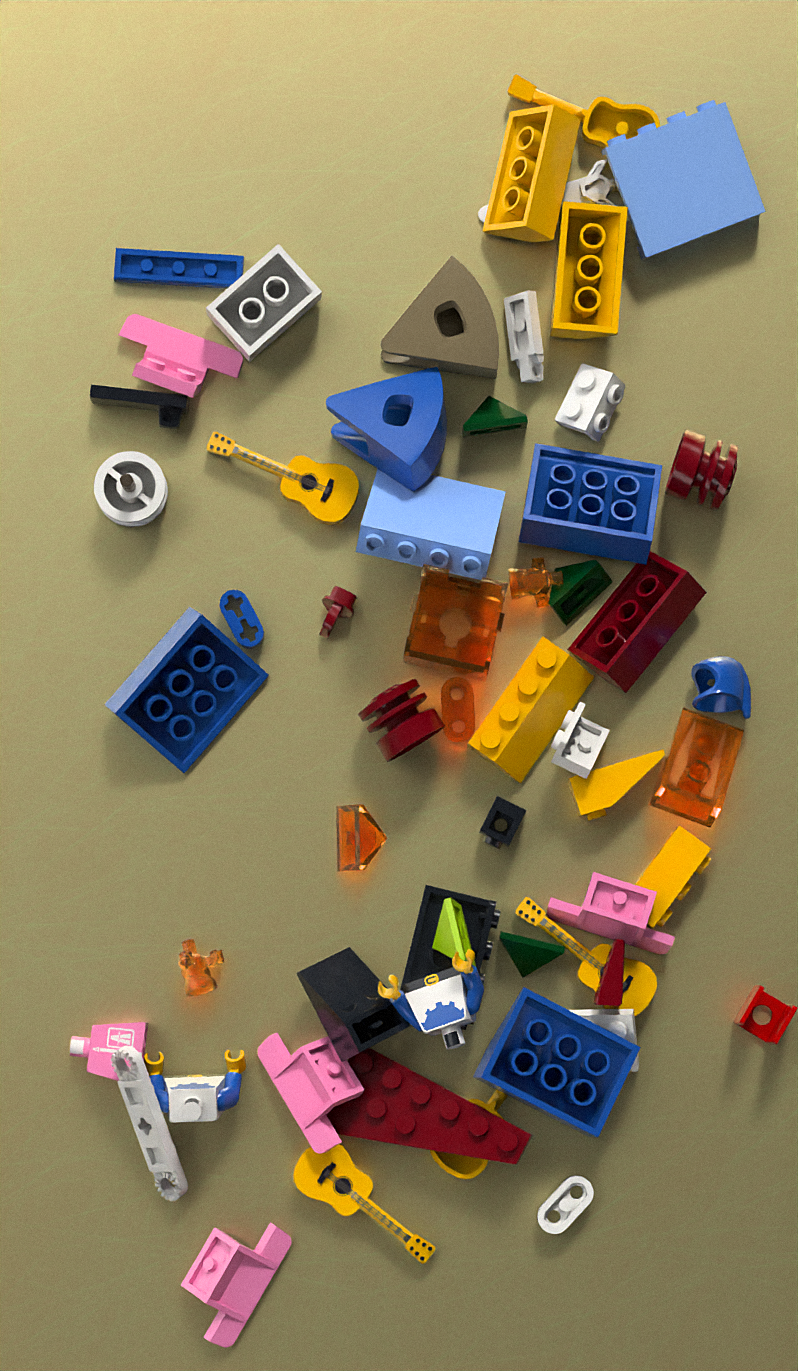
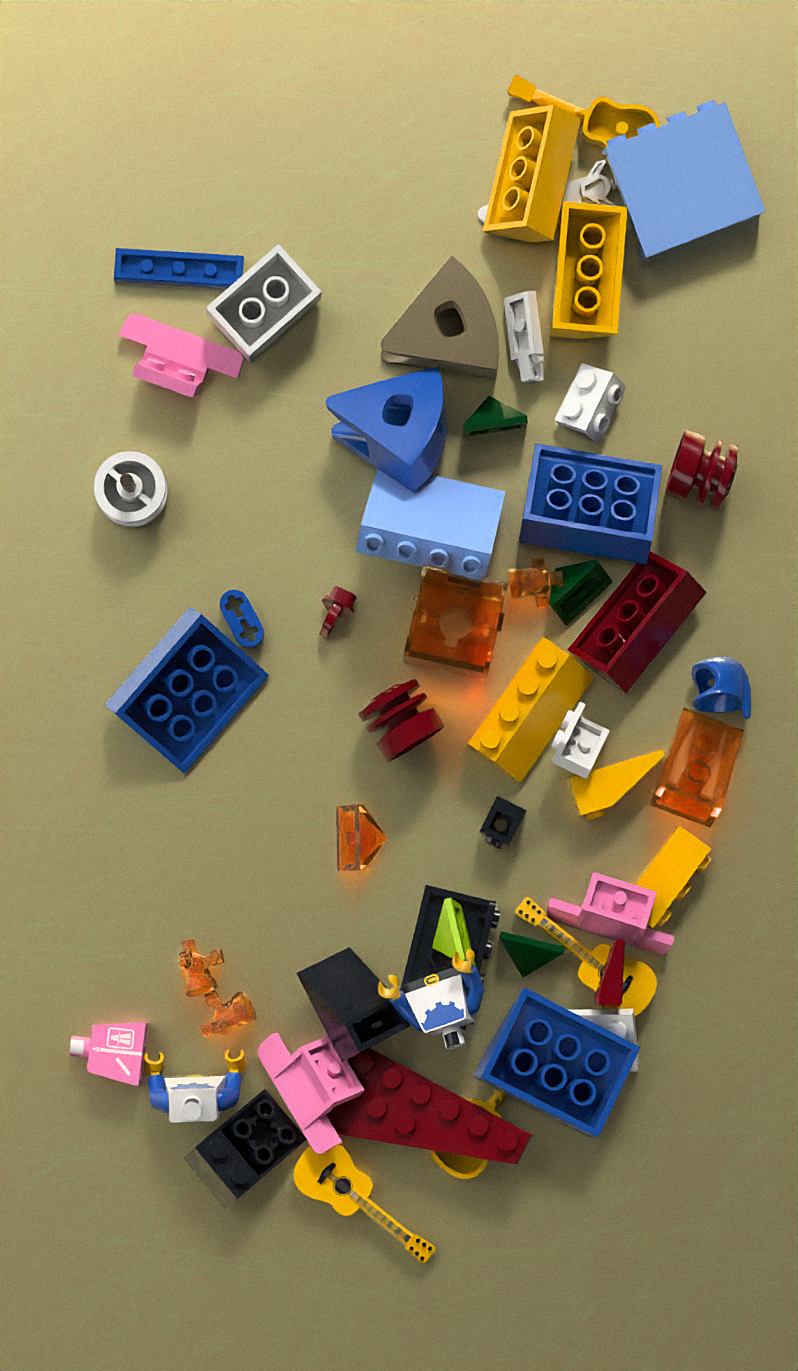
(149, 1123): white piece -> none
(170, 406): black hinge -> none
(228, 1015): none -> clear orange piece
(234, 1278): bright pink plate -> none
(244, 1148): none -> black slope
(322, 489): yellow piece -> none
(458, 710): clear orange plate -> none
(566, 1205): white plate -> none
(779, 1021): red piece -> none

